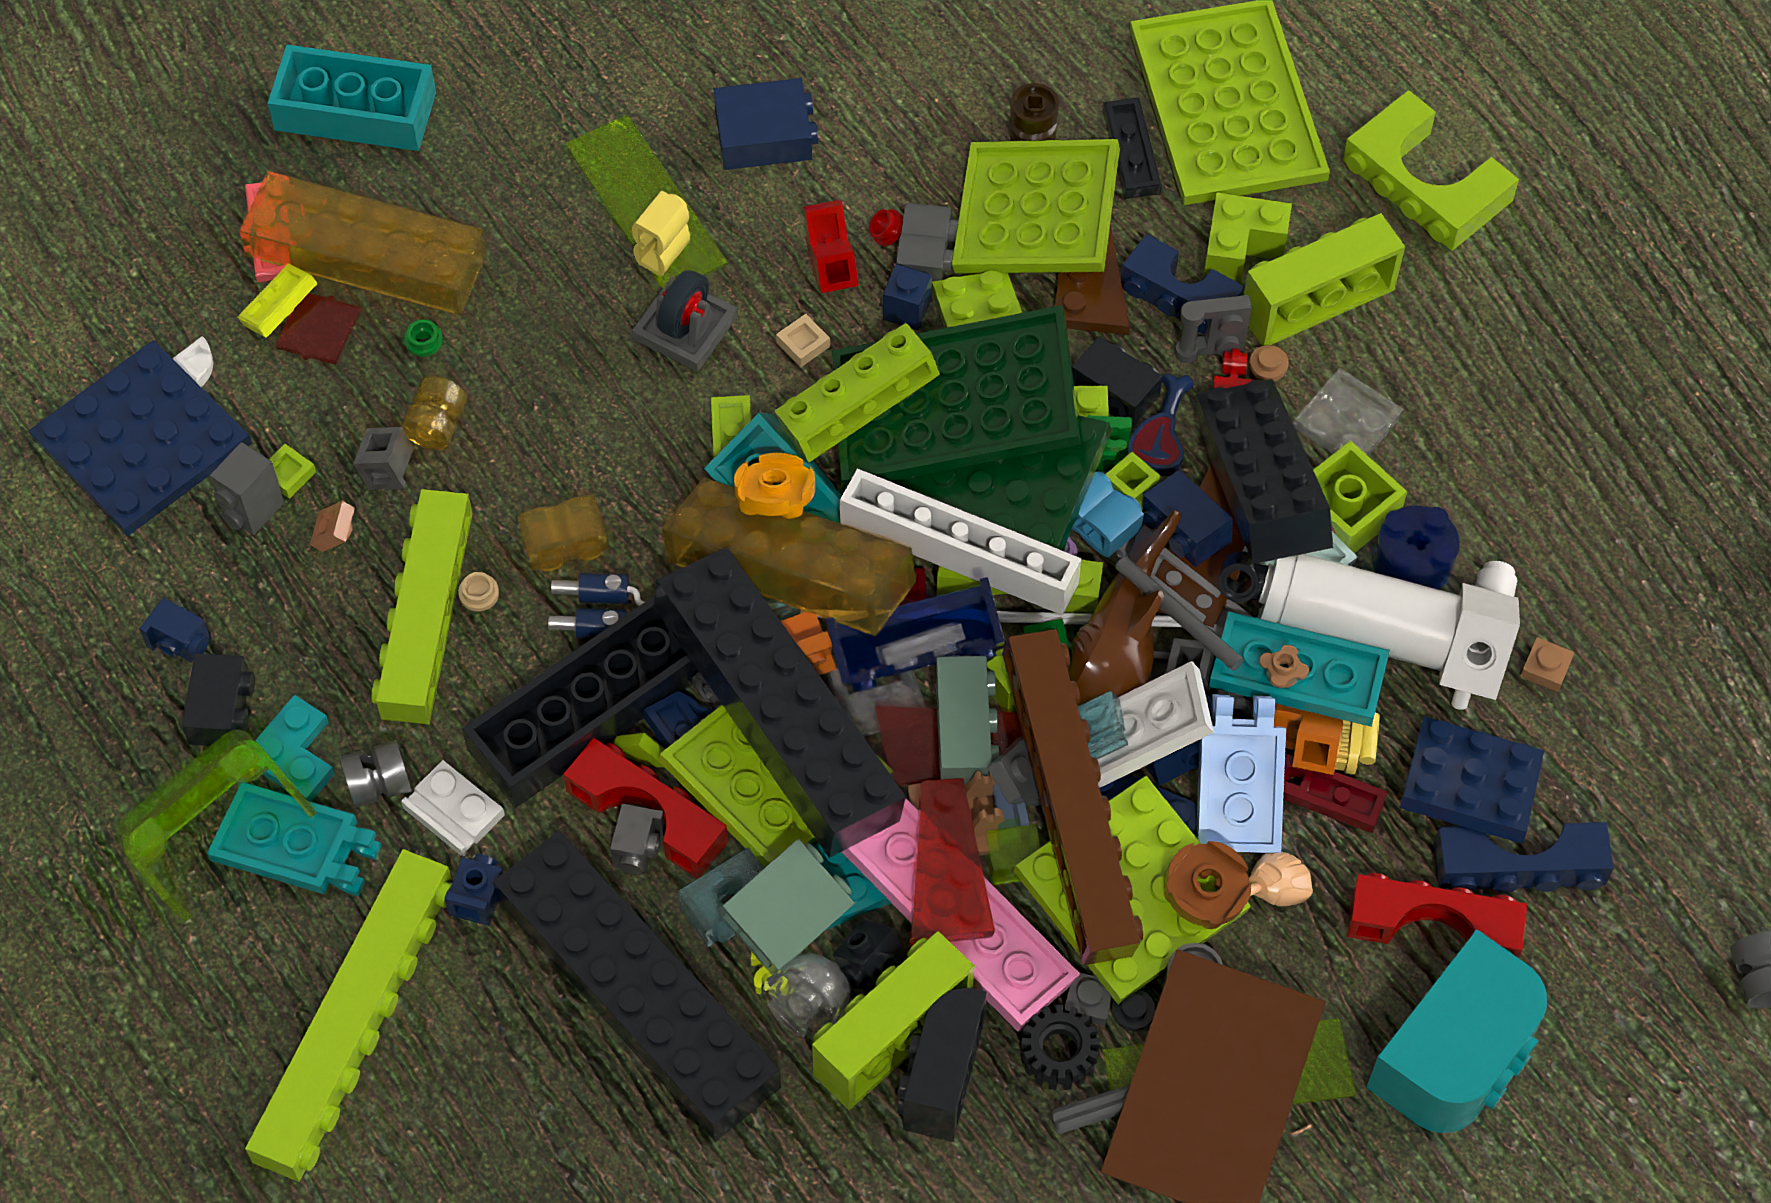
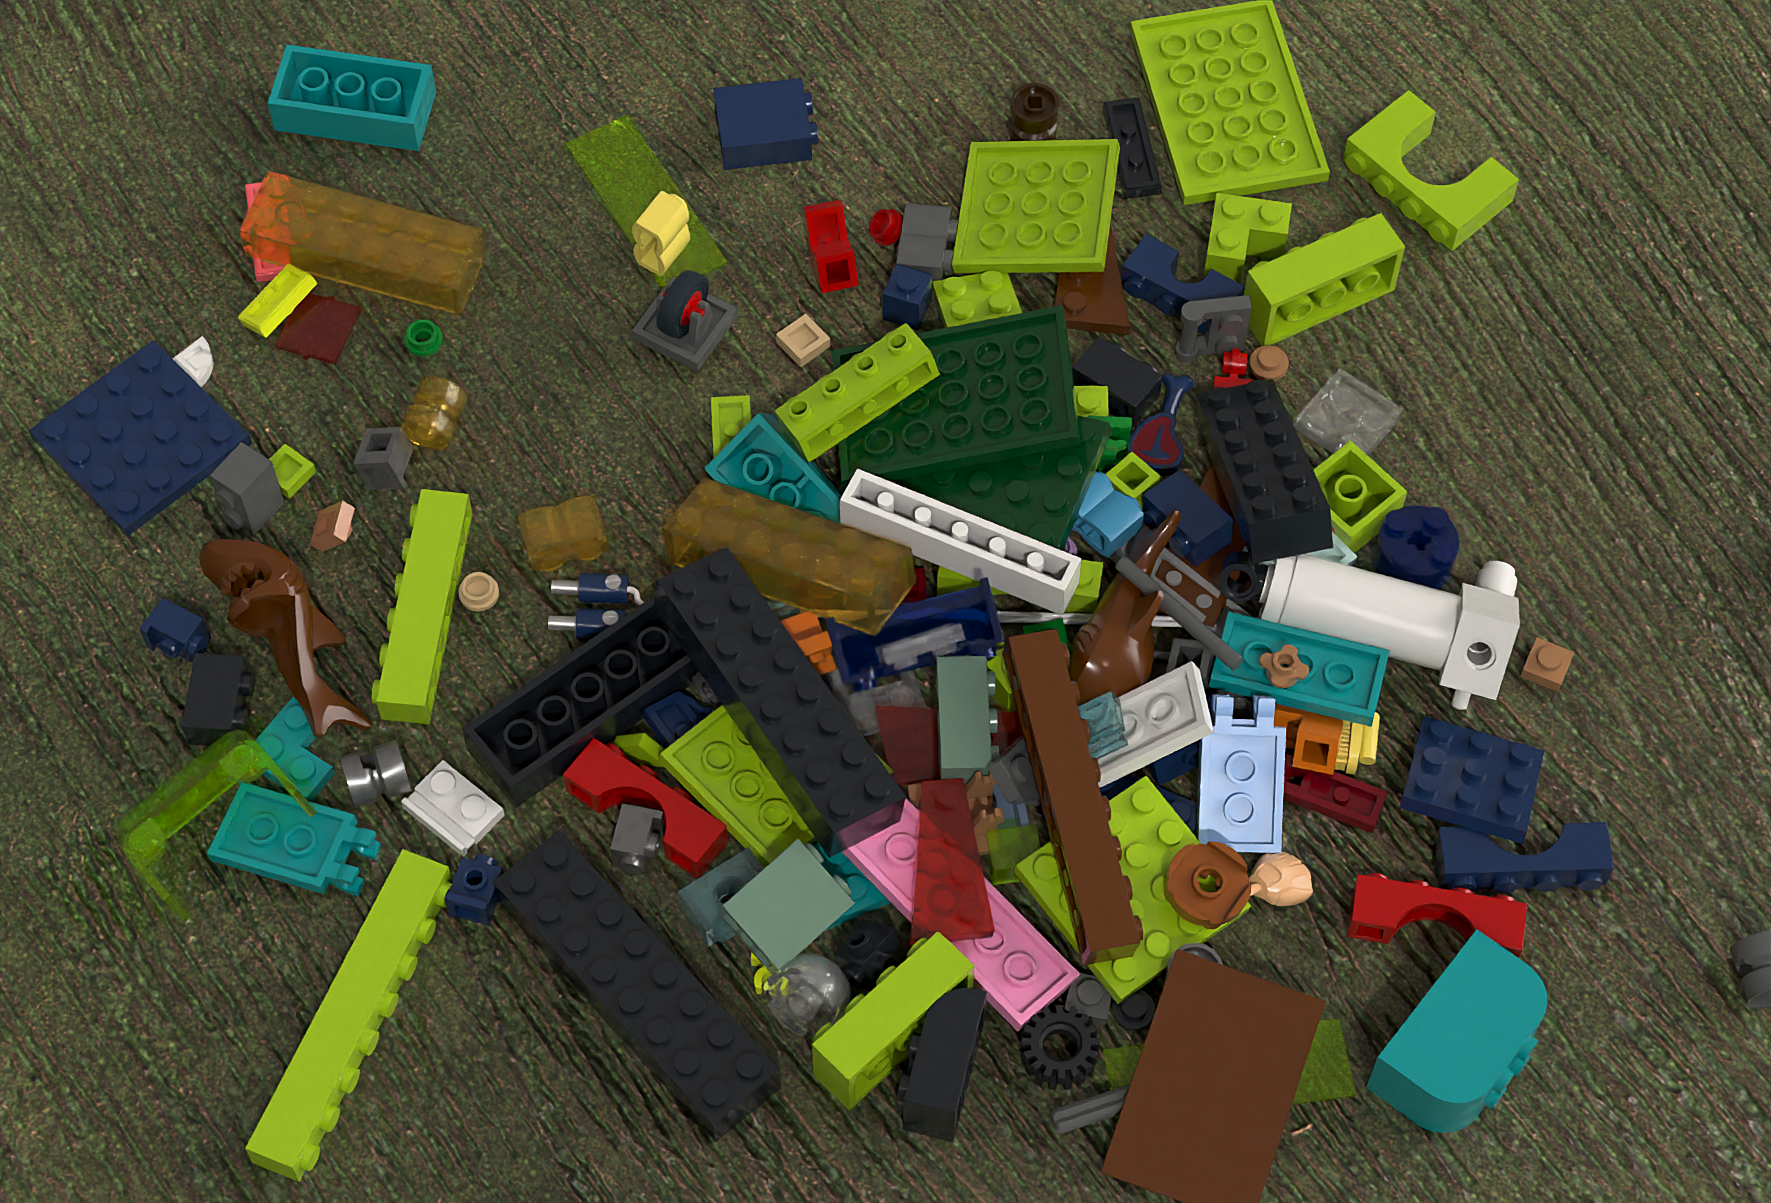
(276, 604): none -> reddish brown piece
(758, 494): light orange plate -> none

